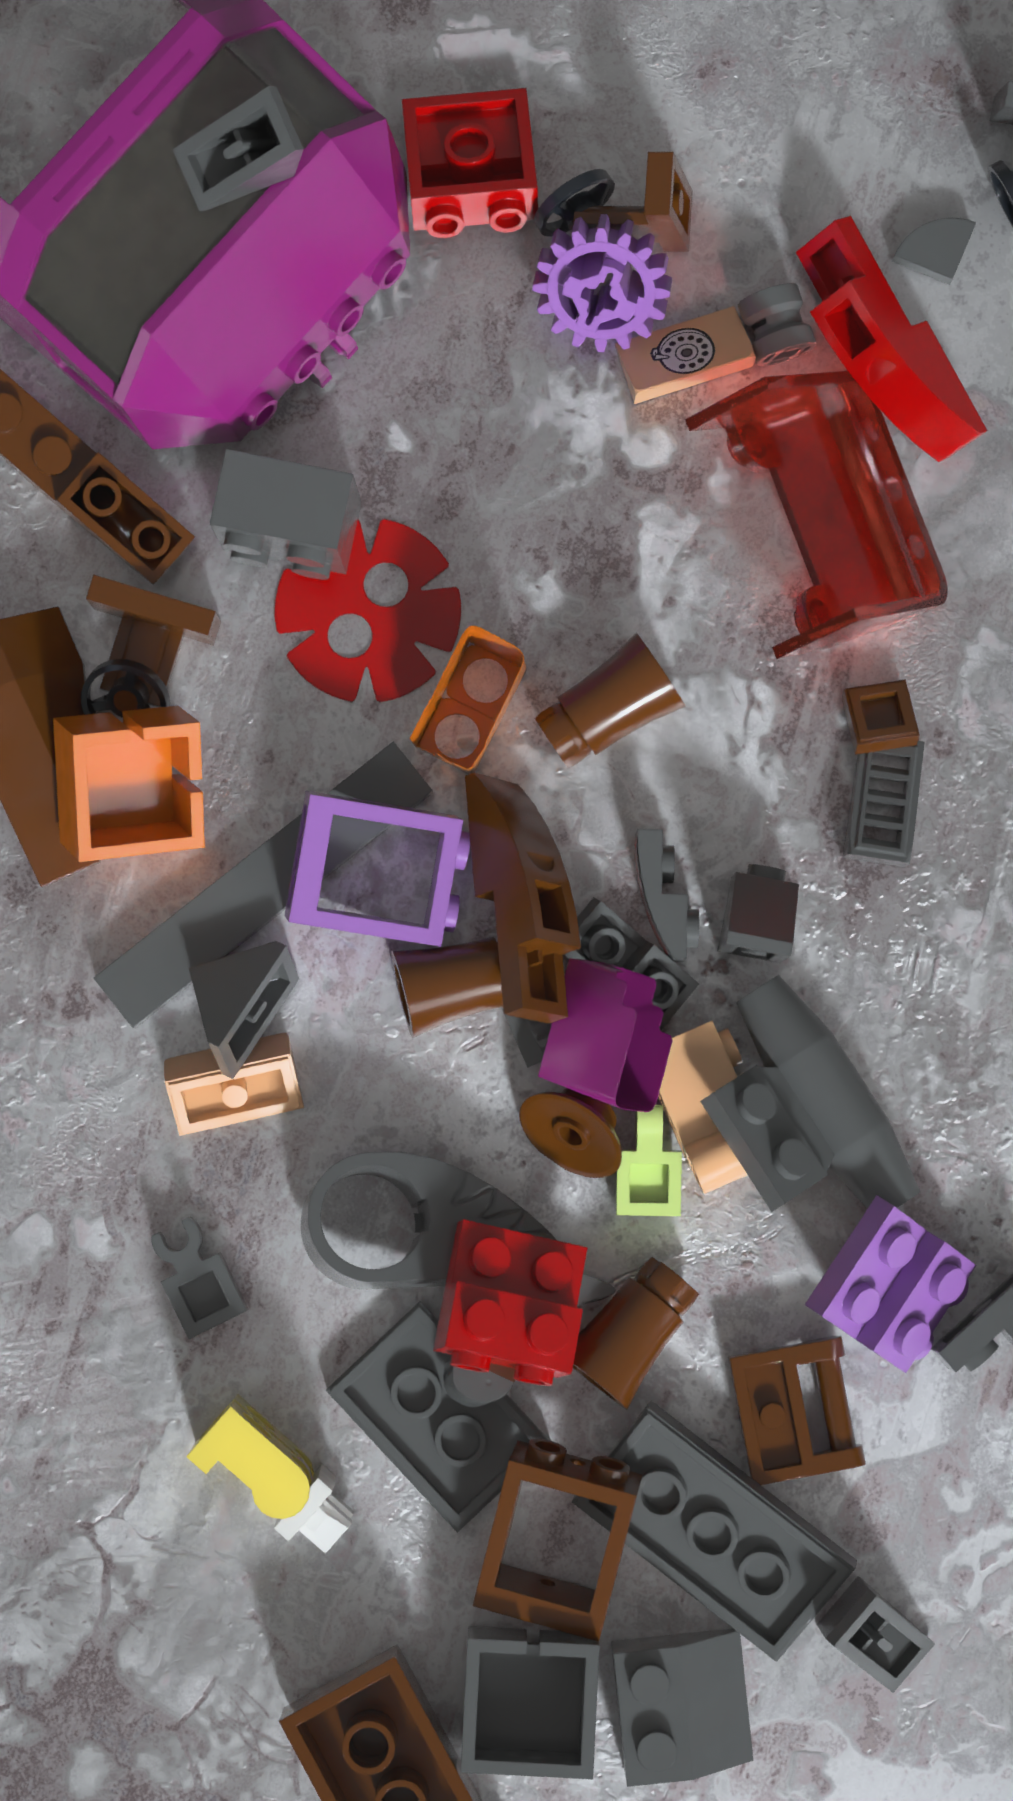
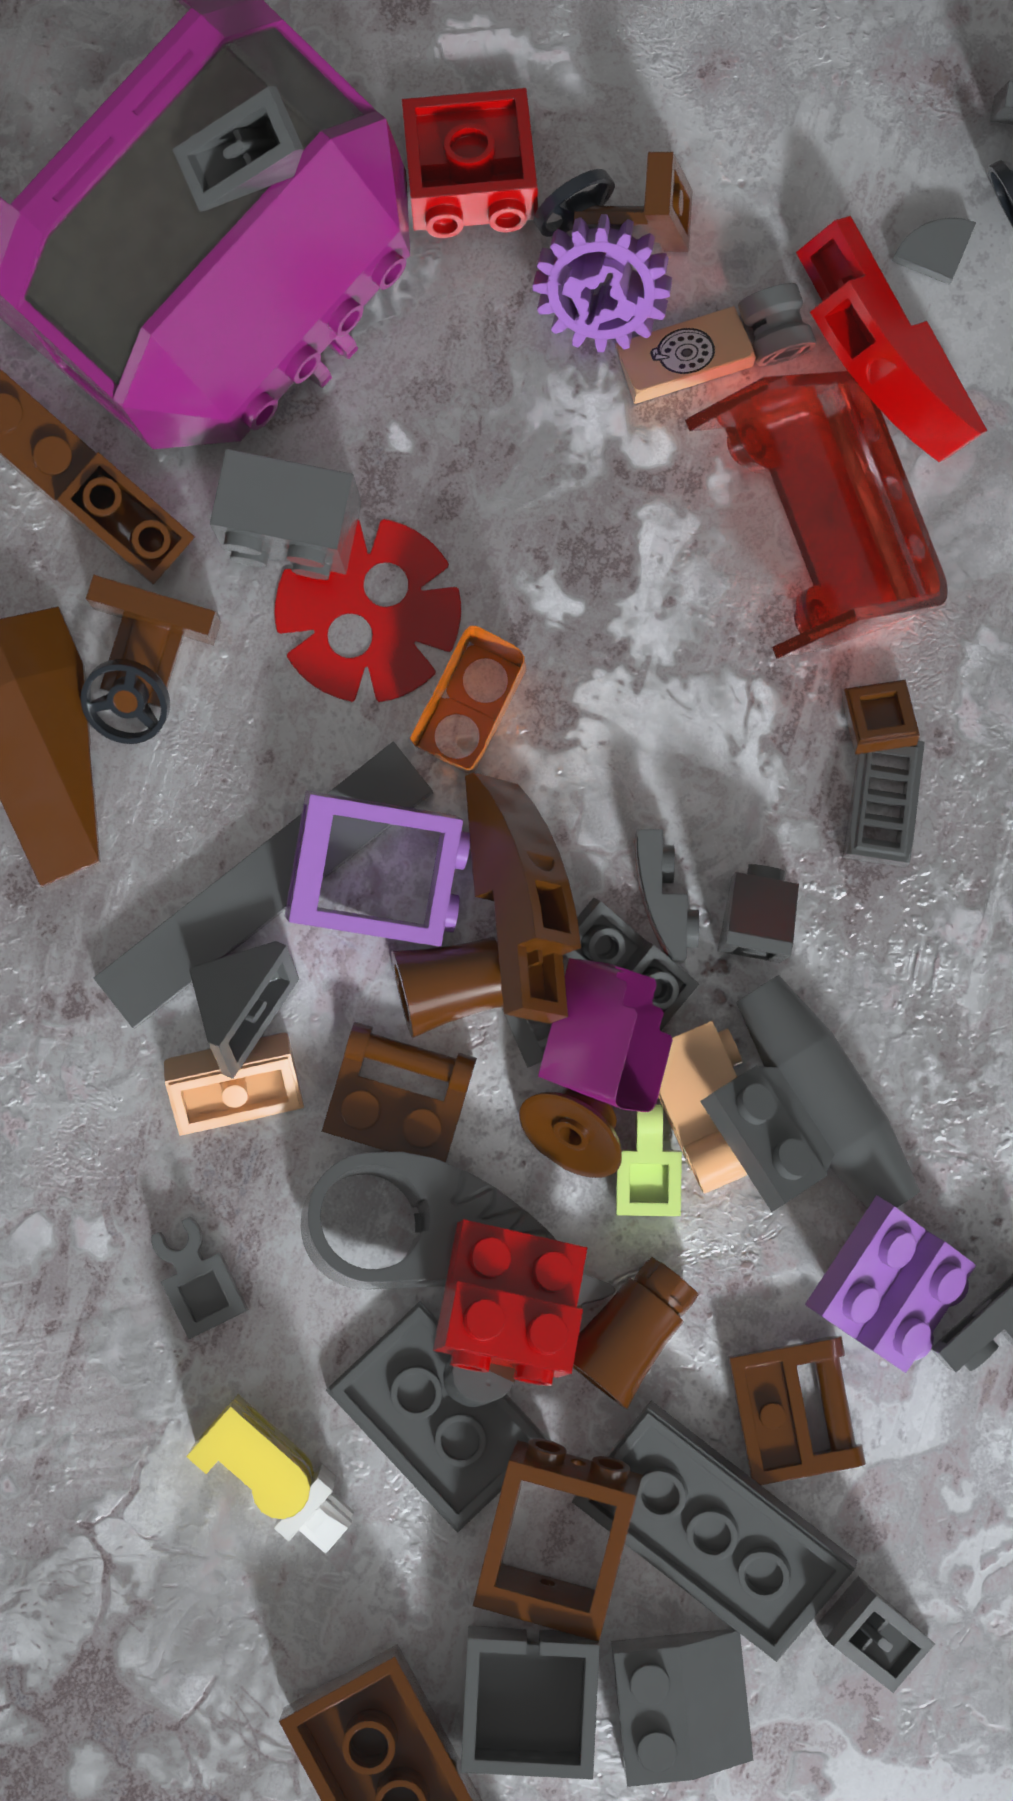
(120, 783): orange piece -> none
(390, 1115): none -> reddish brown plate
(609, 704): reddish brown plant -> none

